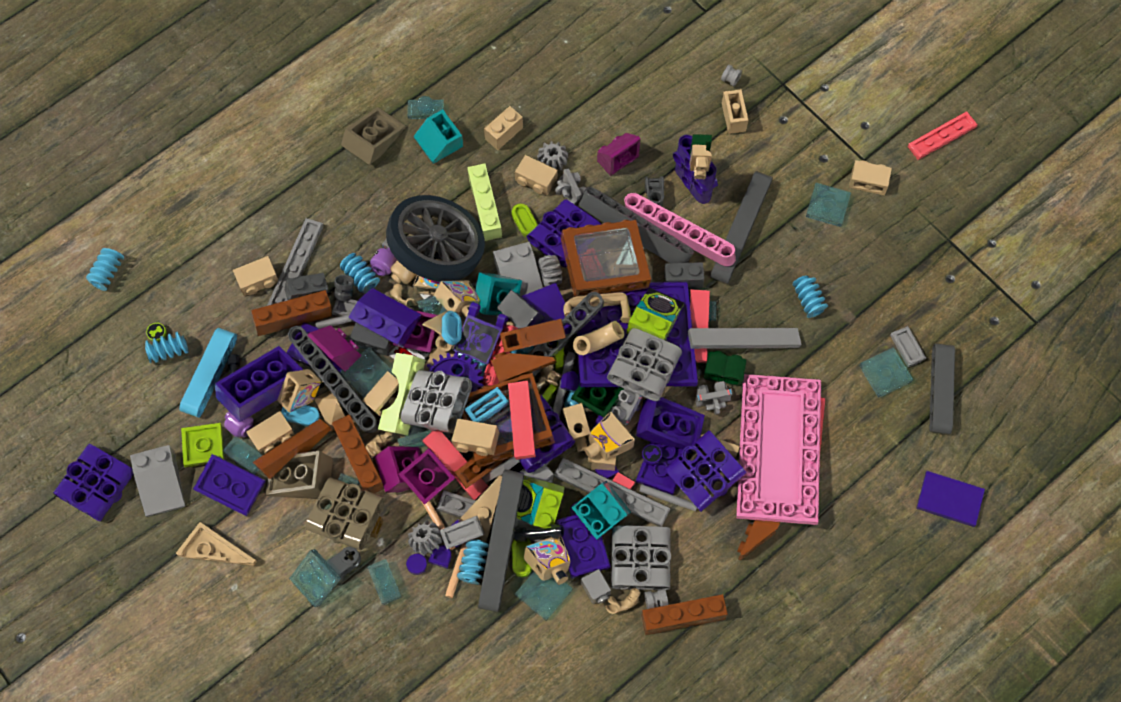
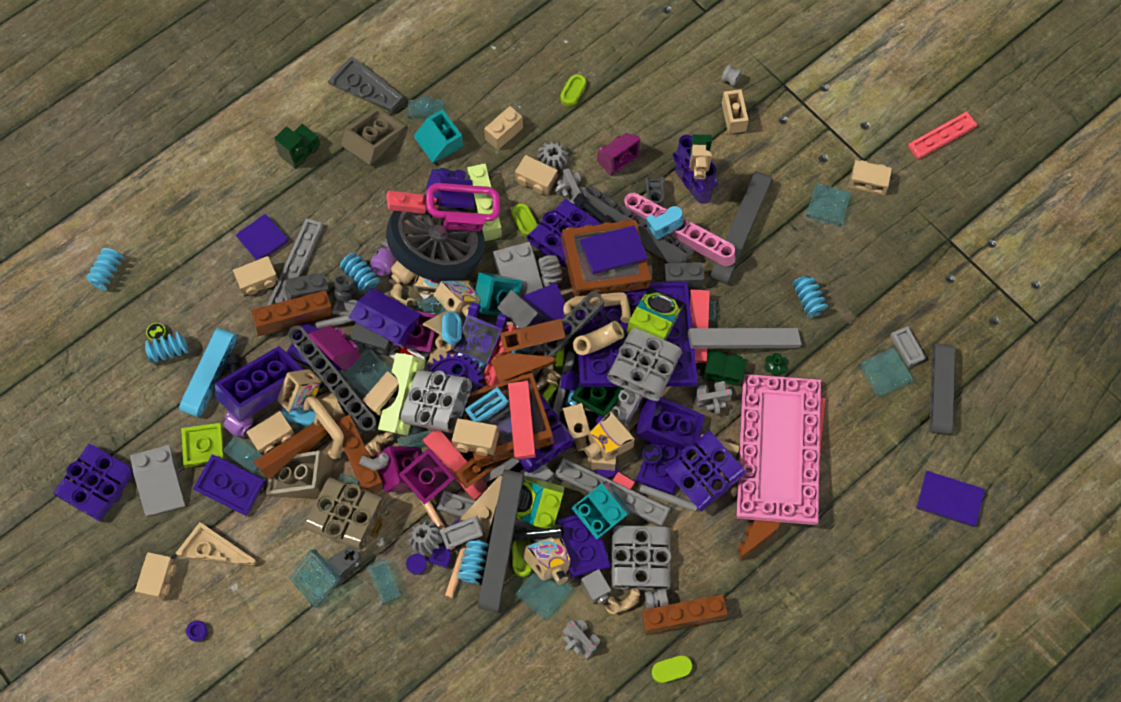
(155, 576): none -> tan brick
(197, 631): none -> dark purple tile
(261, 237): none -> dark purple tile
(296, 145): none -> dark green brick
(322, 417): none -> tan piece
(363, 83): none -> dark grey wing
(375, 464): none -> light grey arm
(407, 202): none -> coral plate
(451, 198): none -> dark purple slope
(463, 220): none -> dark pink bar
(573, 90): none -> lime tile
(577, 639): none -> light grey hips
(581, 201): none -> black bar
(613, 250): none -> dark purple tile
(666, 222): none -> medium azure leg
(671, 669): none -> lime tile
(776, 364): none -> dark green plant

